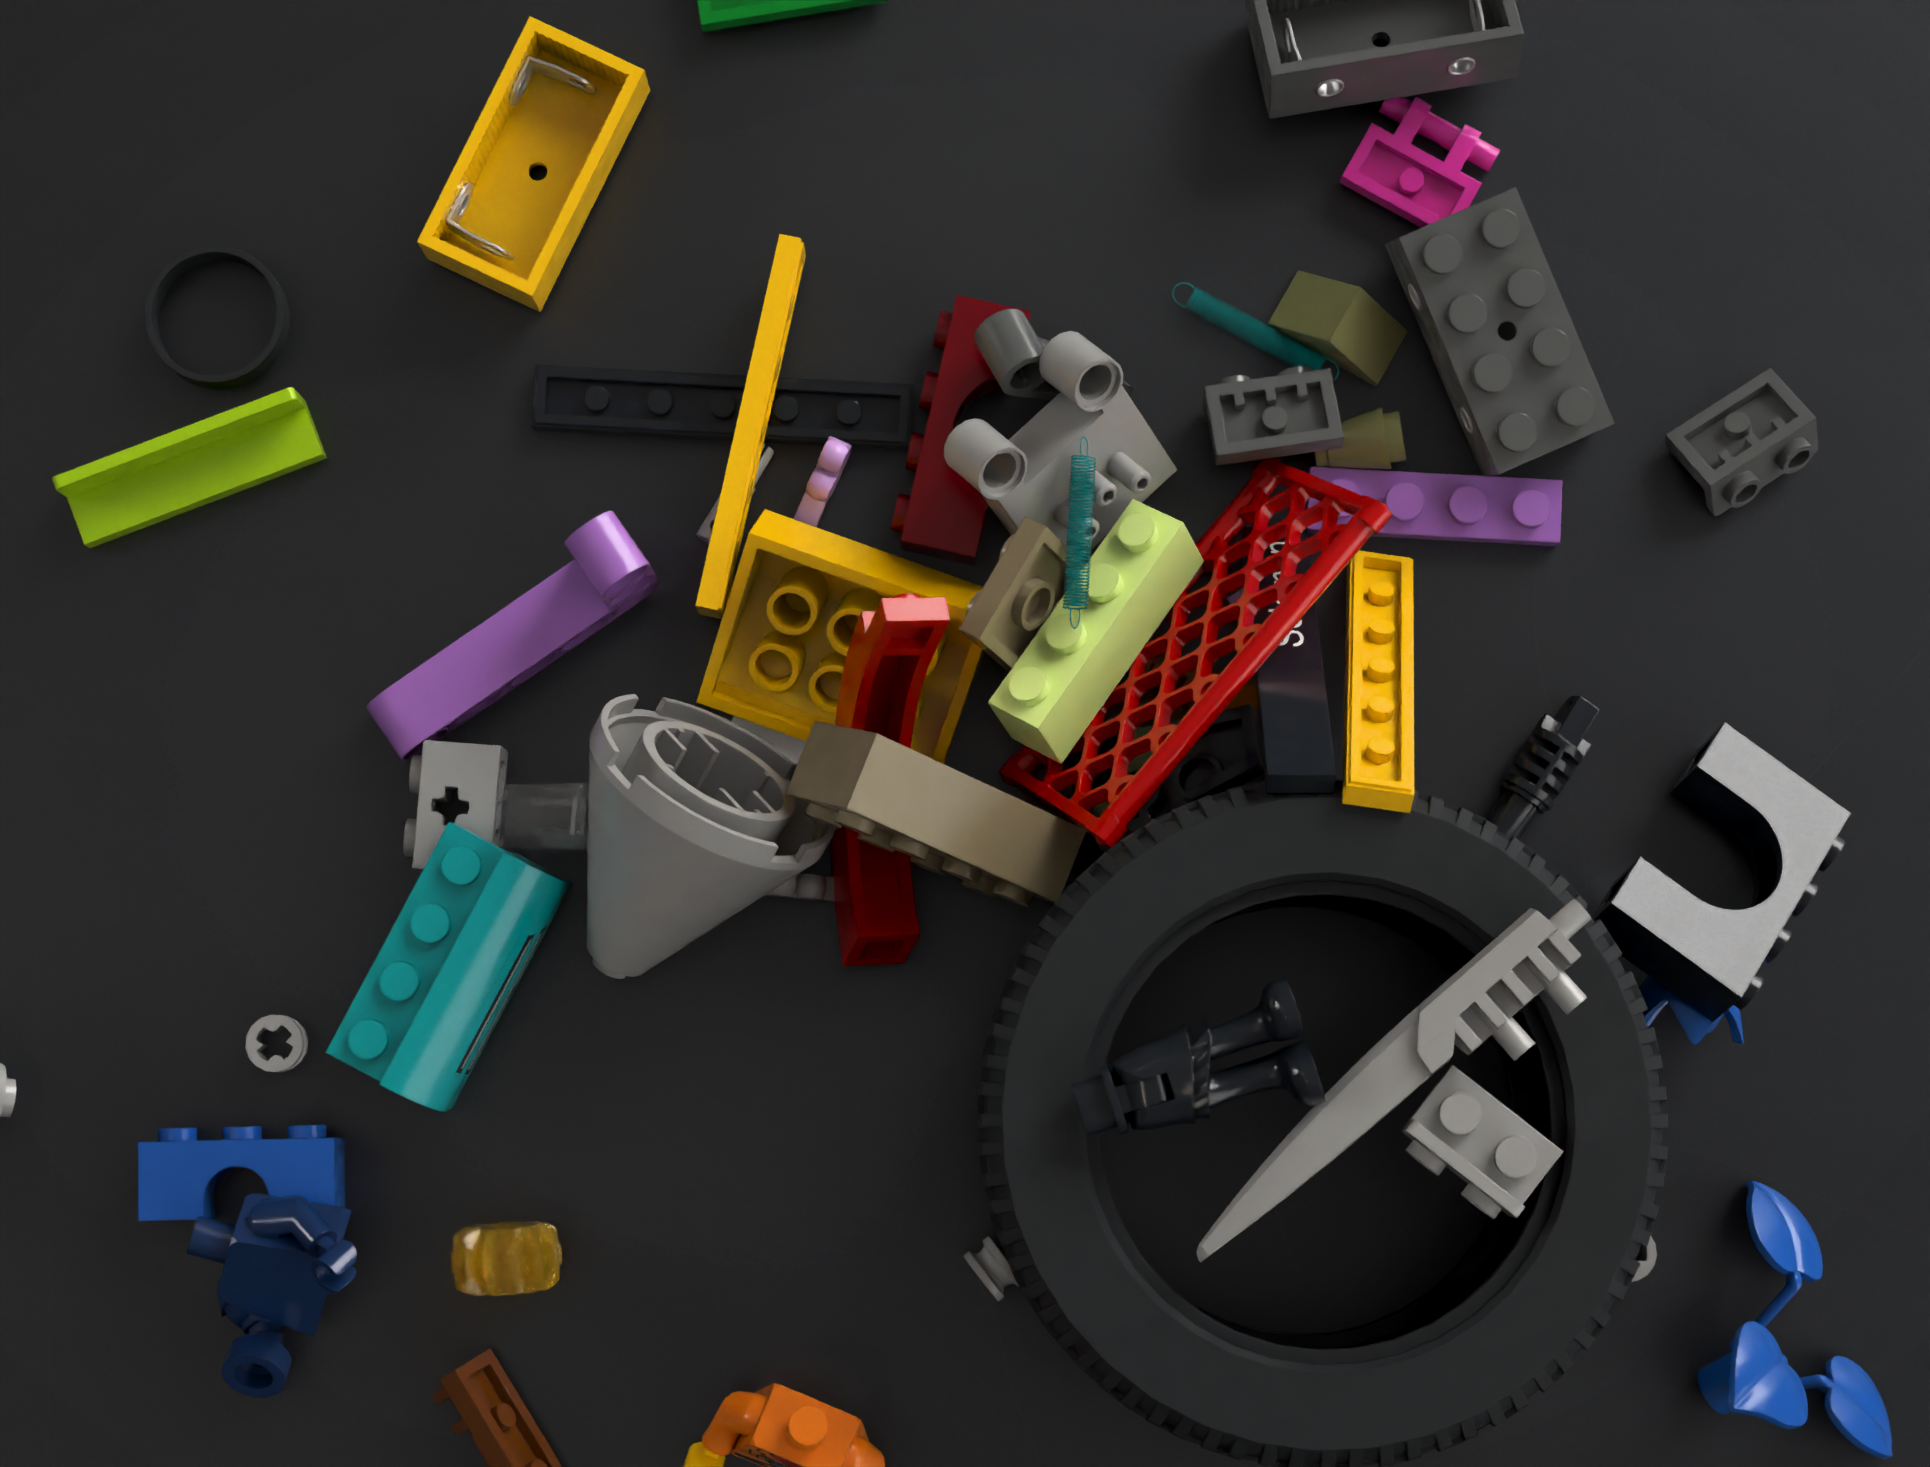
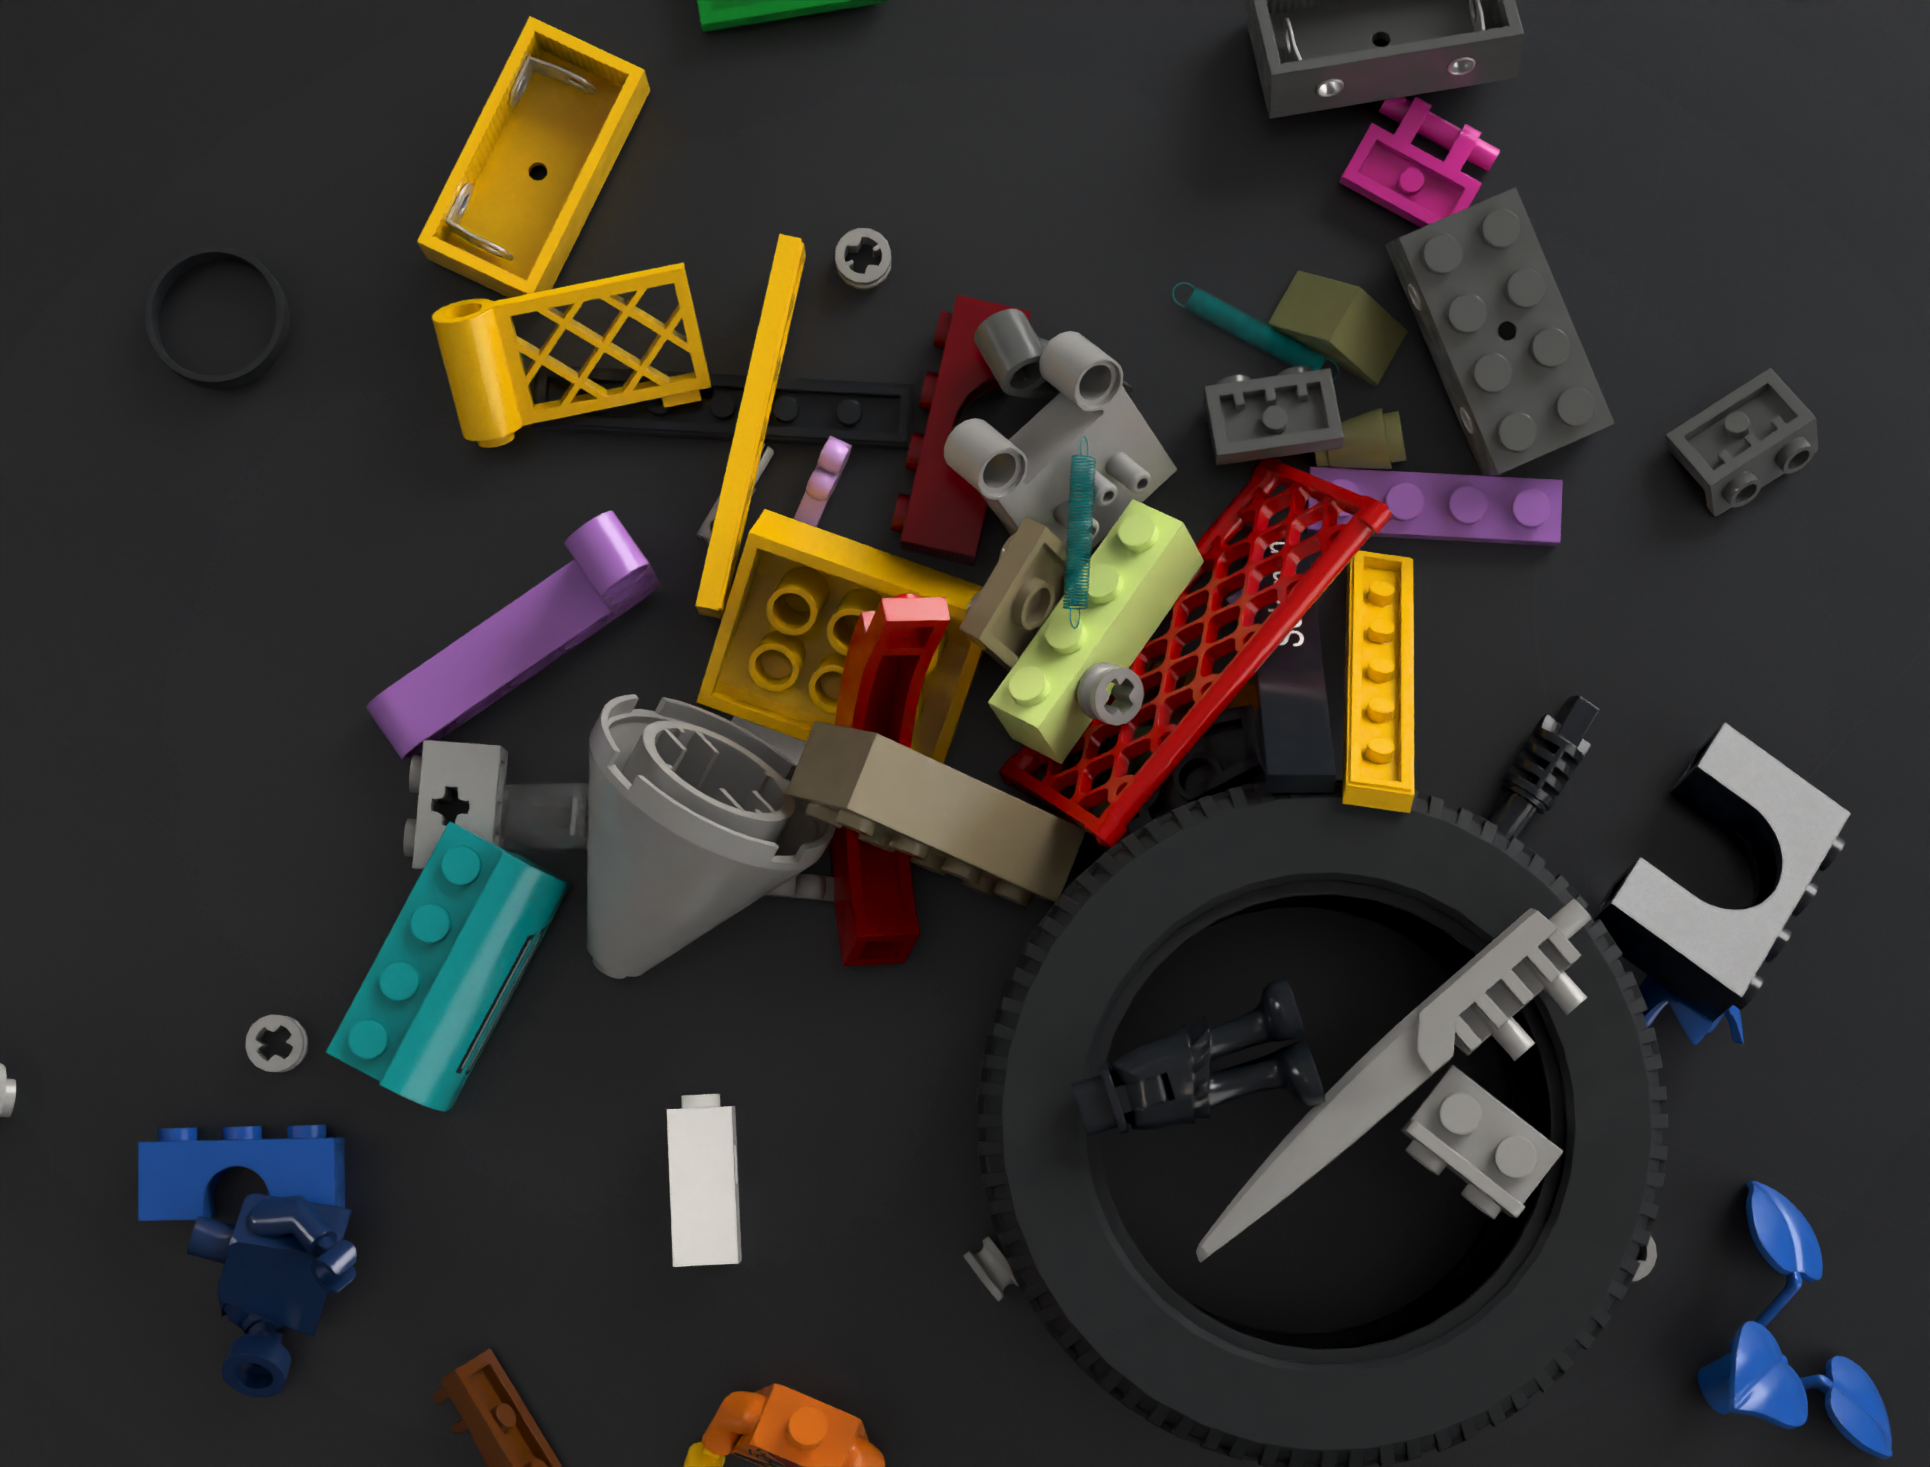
(191, 466): lime panel -> none
(489, 371): none -> yellow piece
(506, 1258): clear yellow gear -> none
(703, 1182): none -> white brick
(852, 243): none -> light grey bush
(1126, 691): none -> light grey bush

